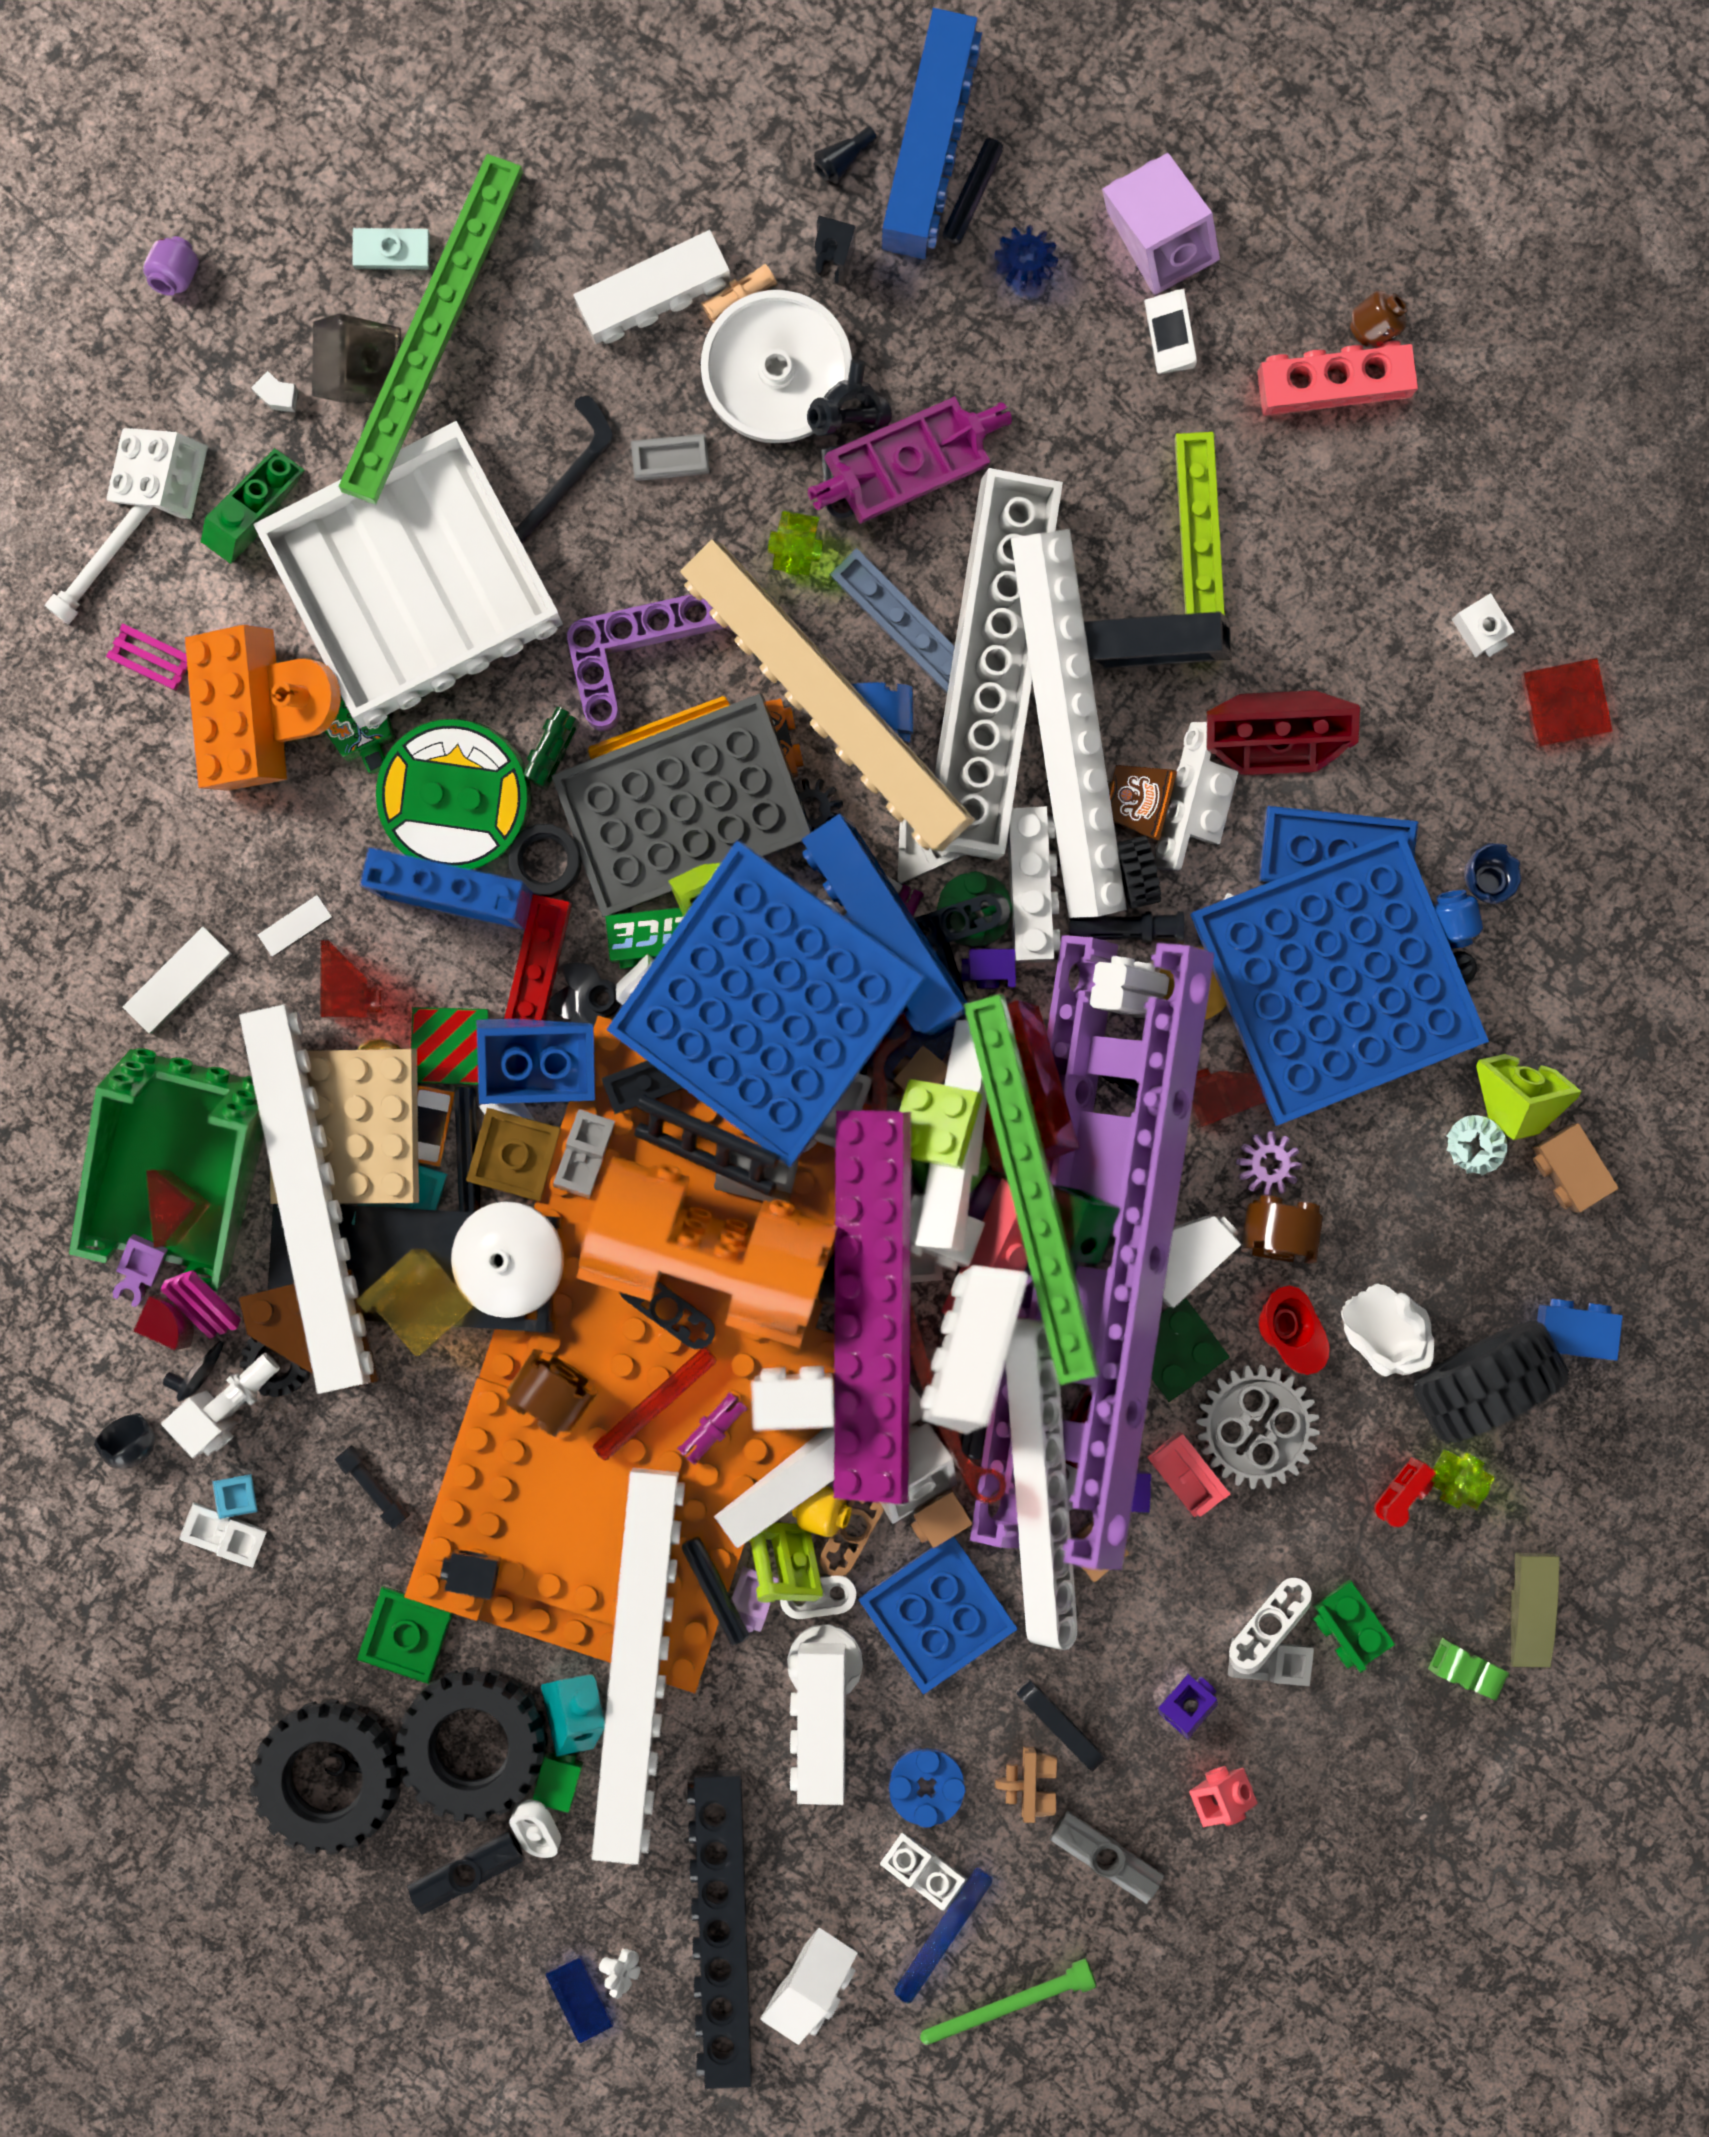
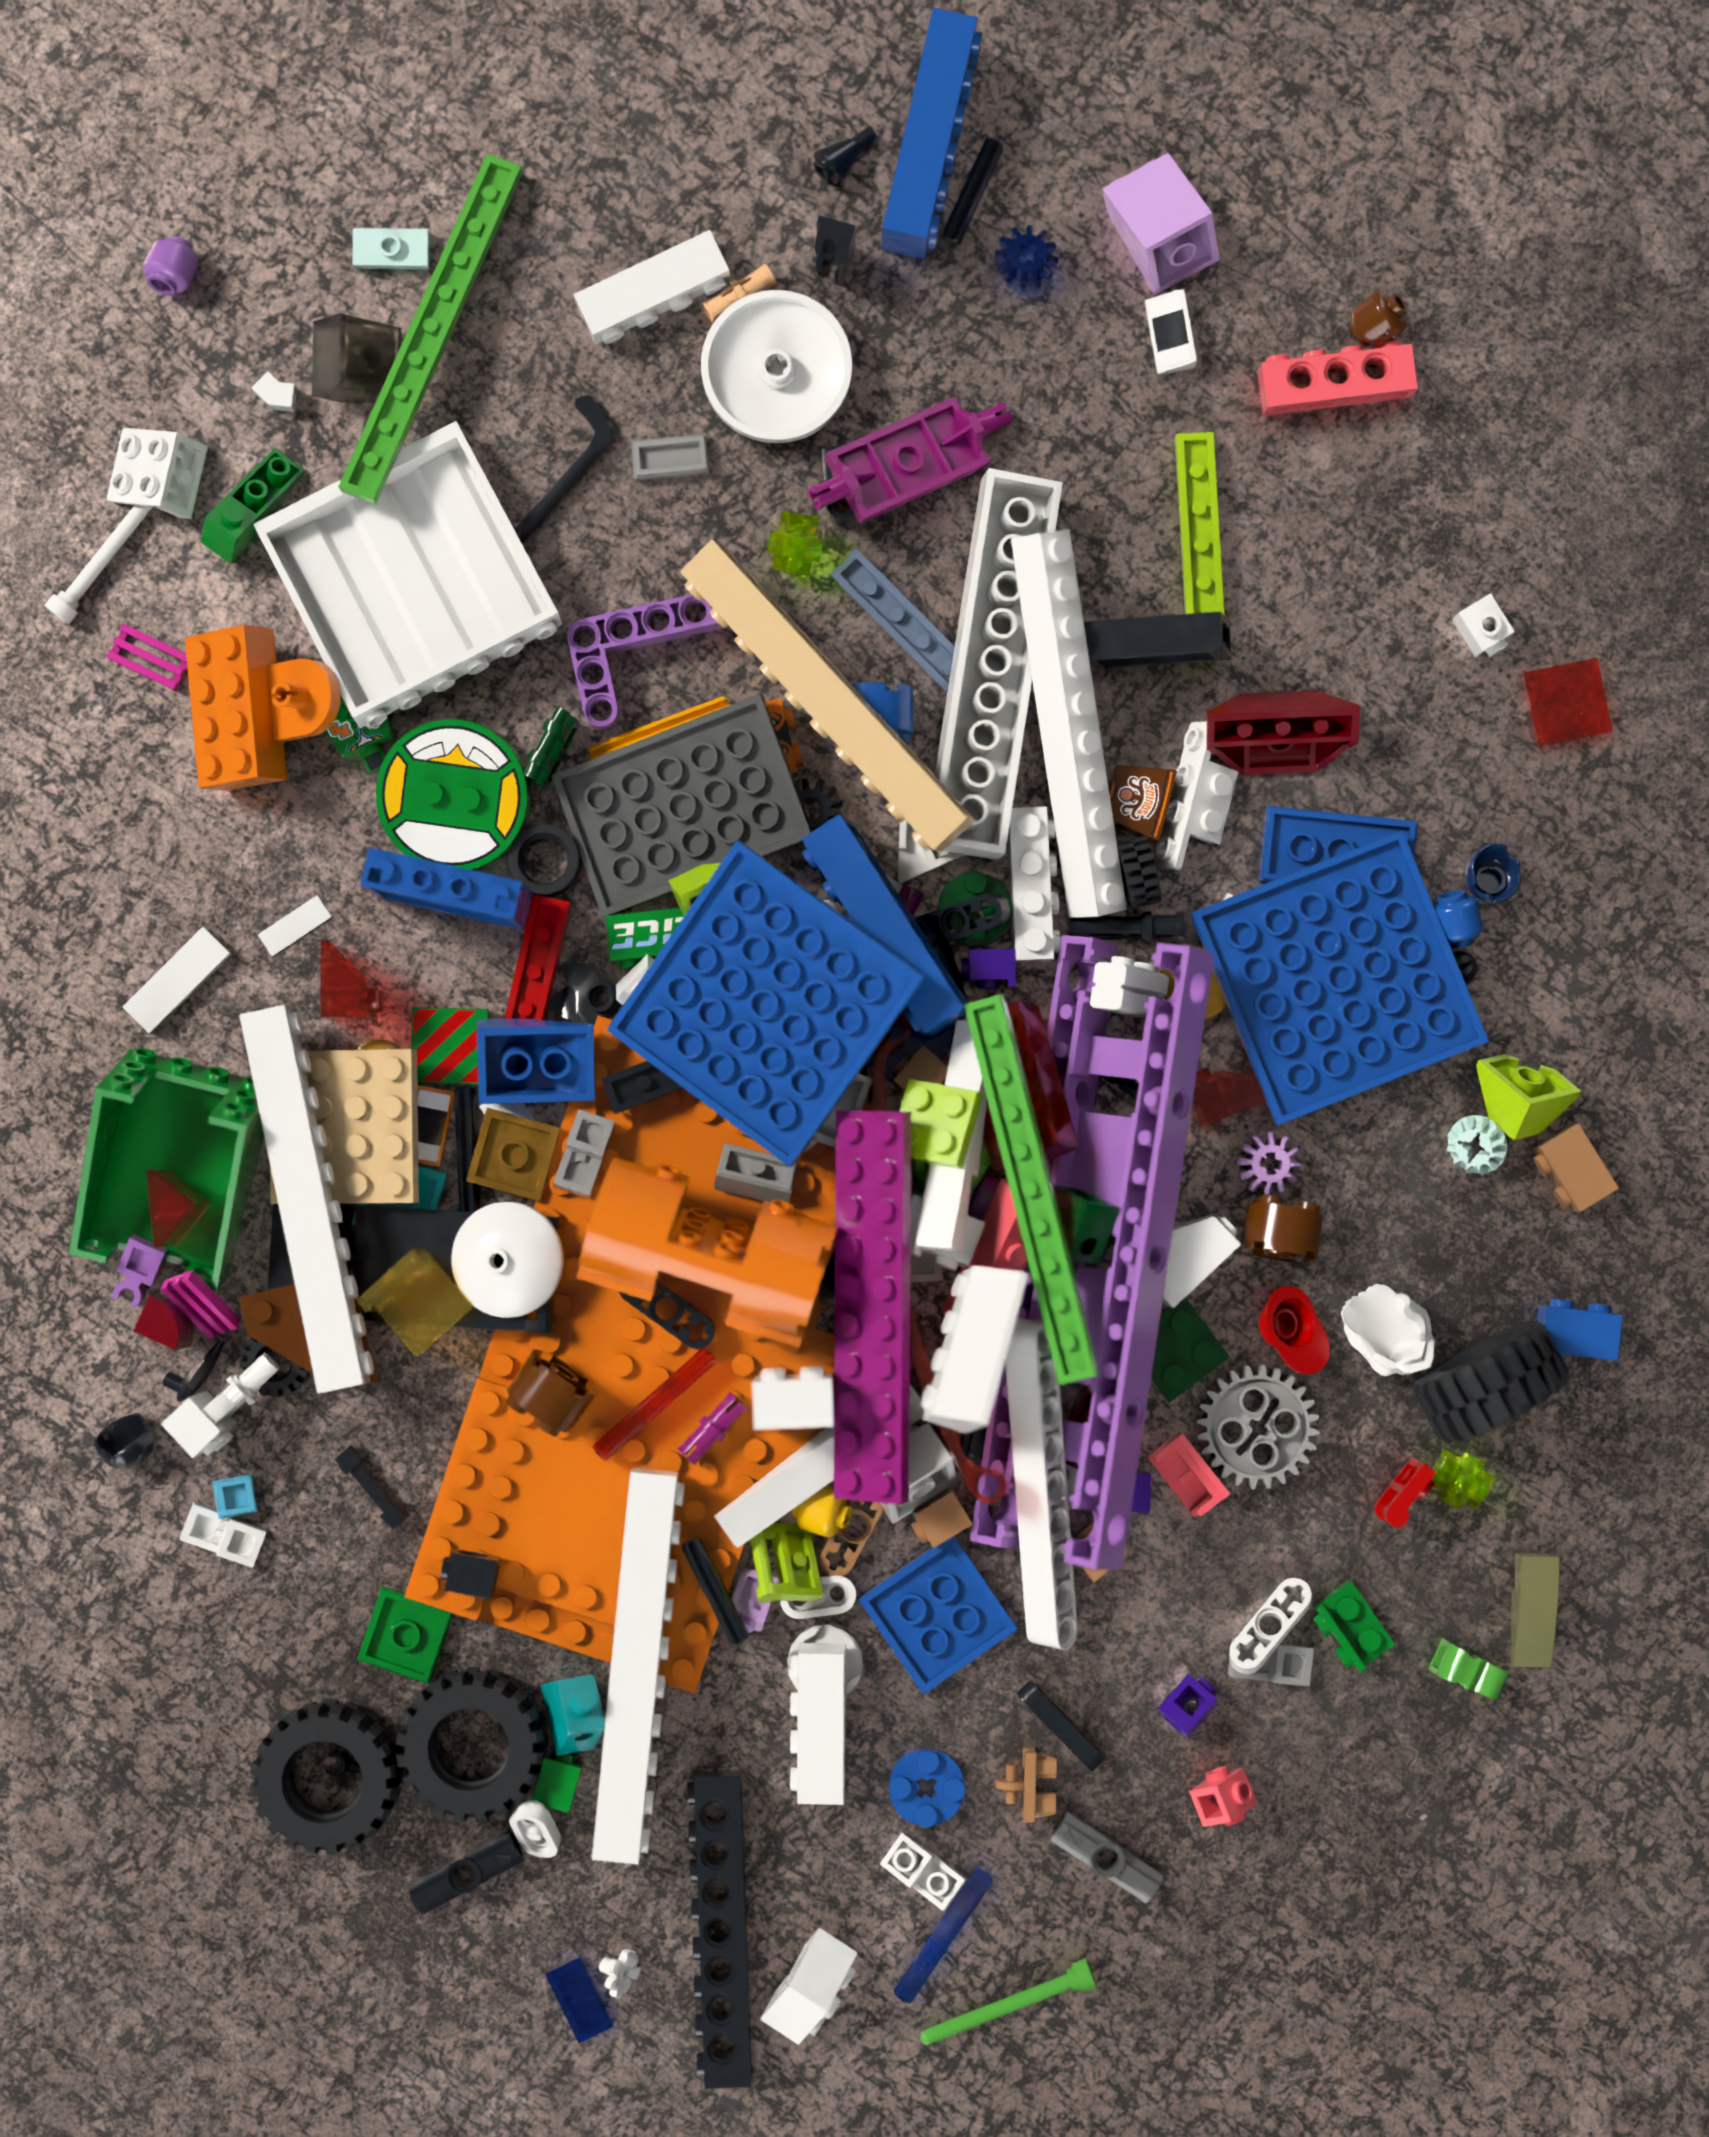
(725, 1142): black bar -> none
(827, 412): black piece -> none

